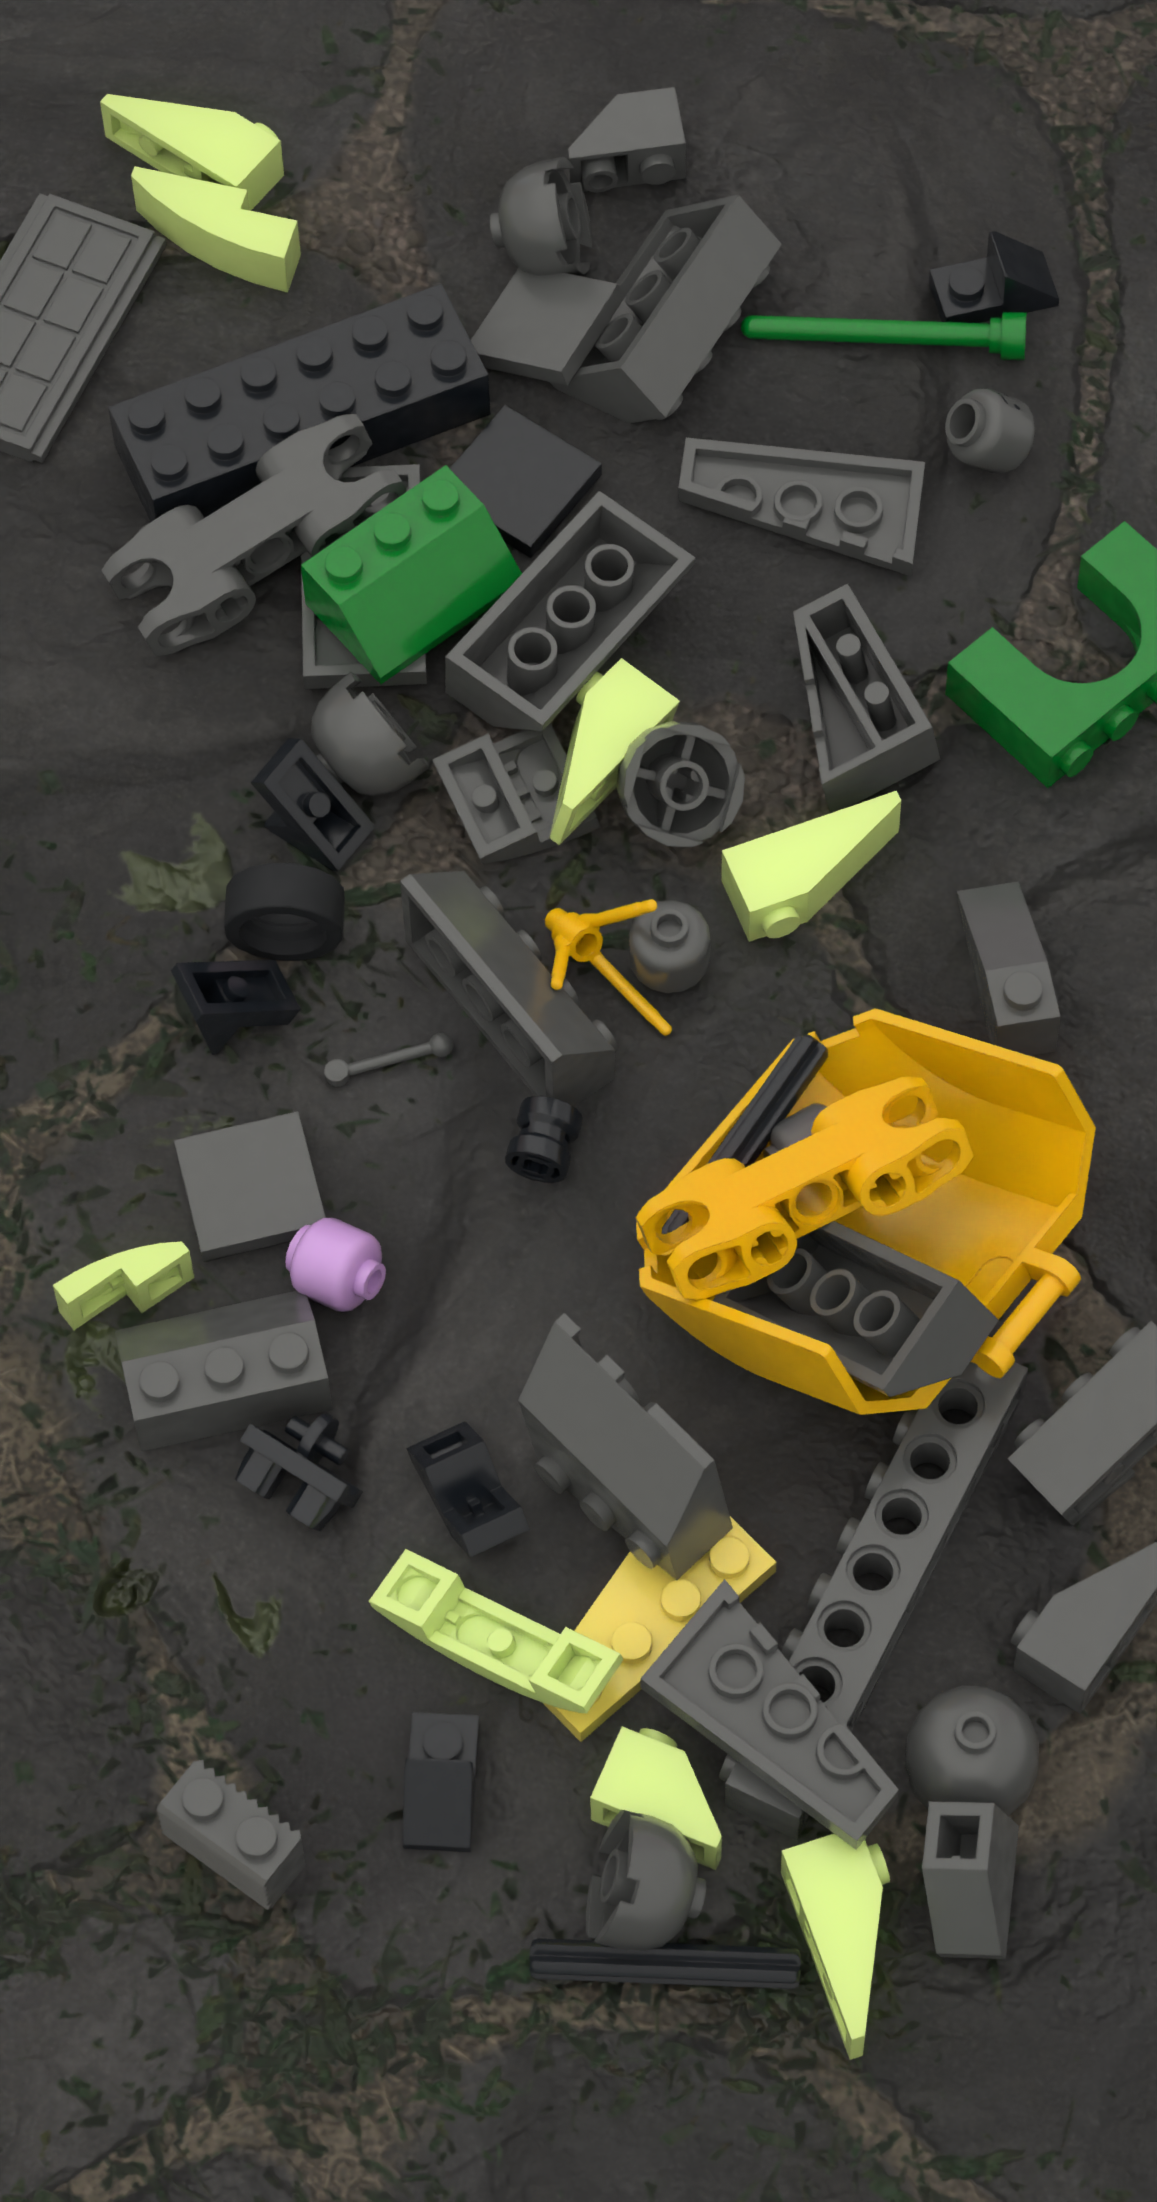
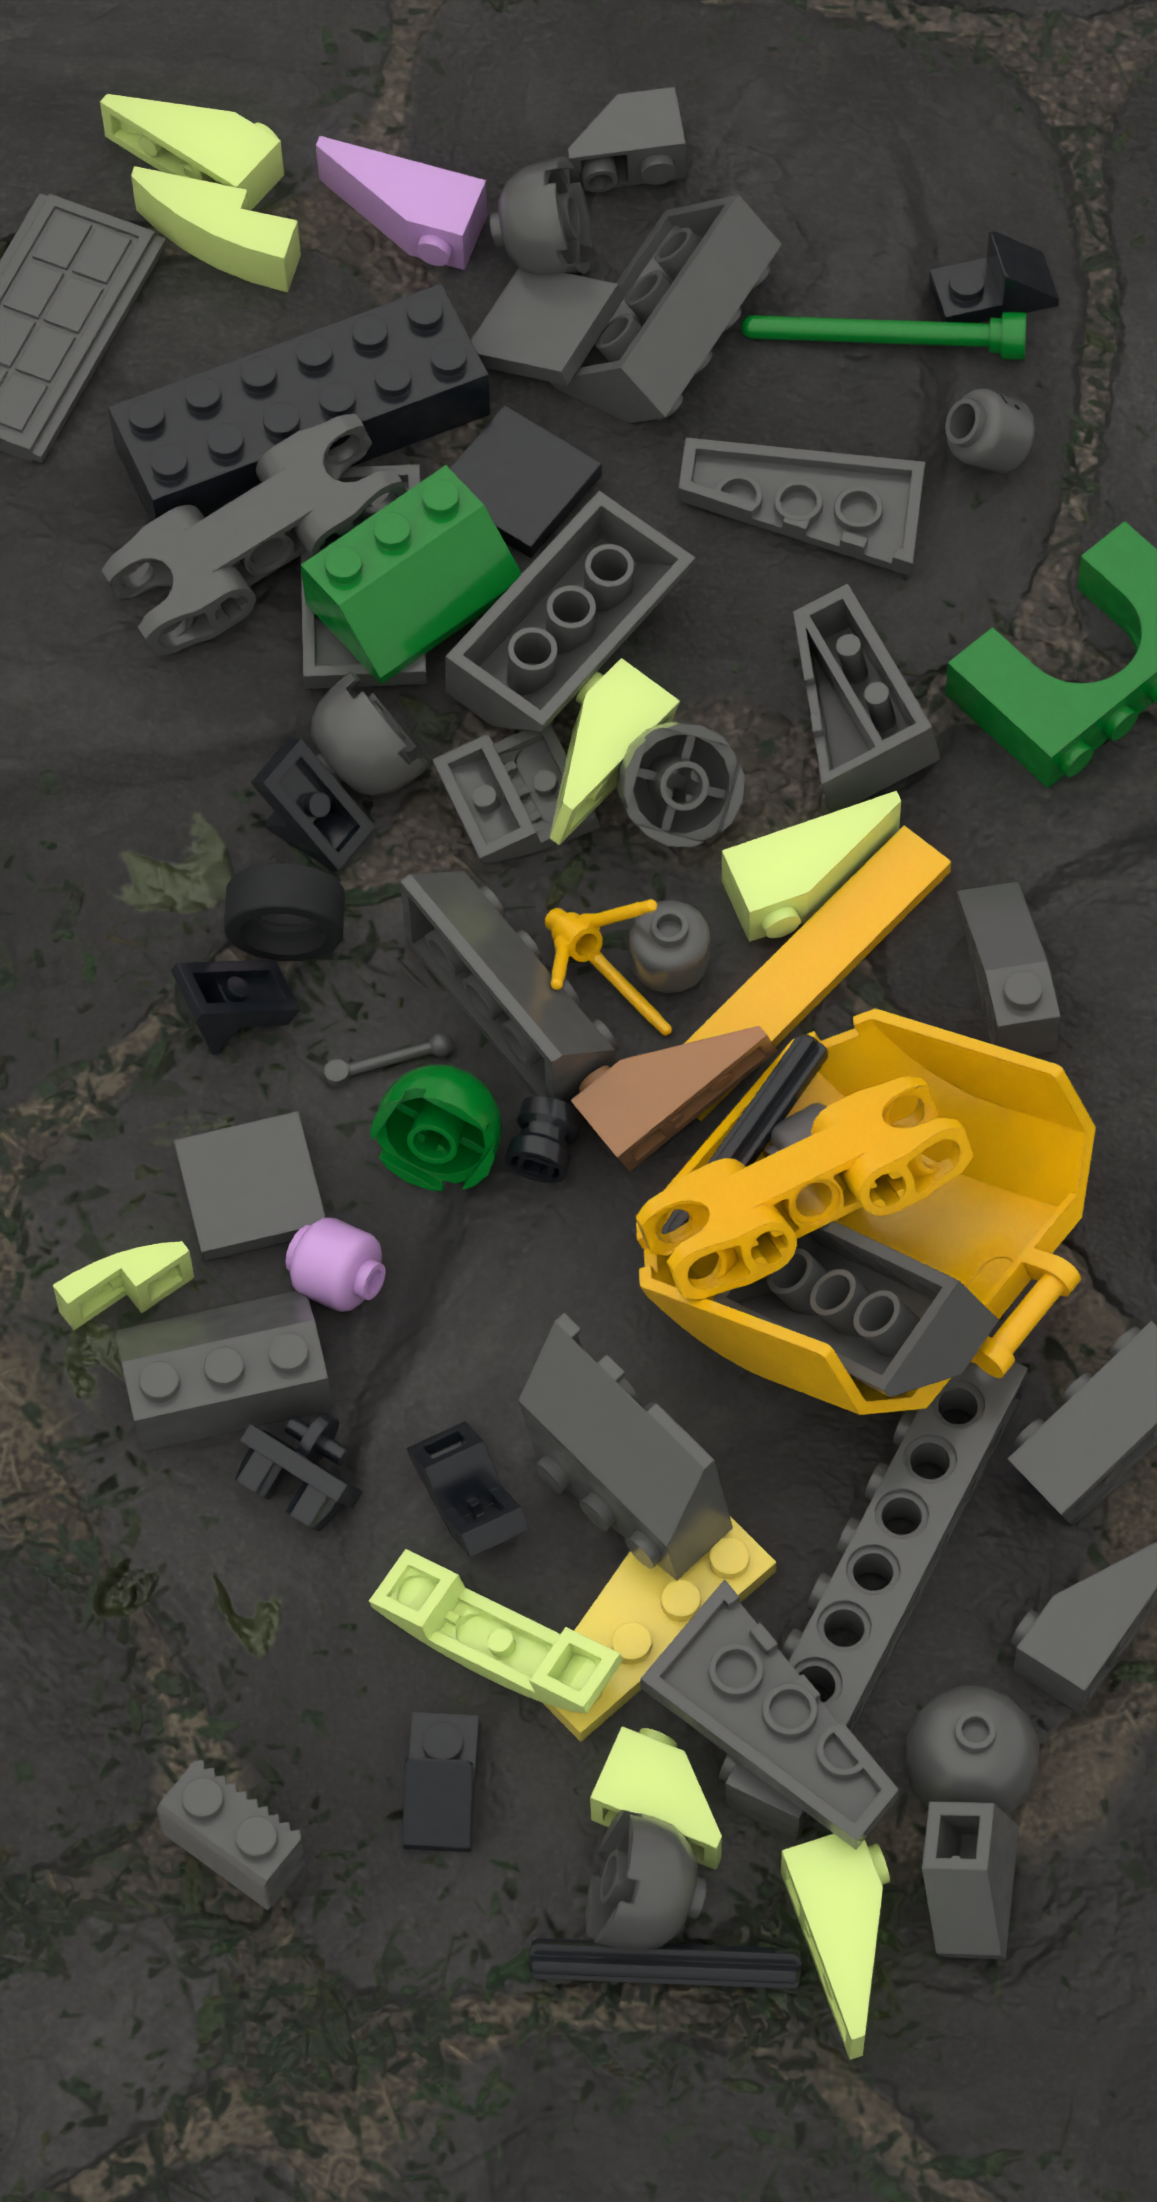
(414, 204): none -> lavender slope
(438, 1127): none -> green cylinder
(659, 1093): none -> medium nougat slope
(831, 942): none -> yellow tile

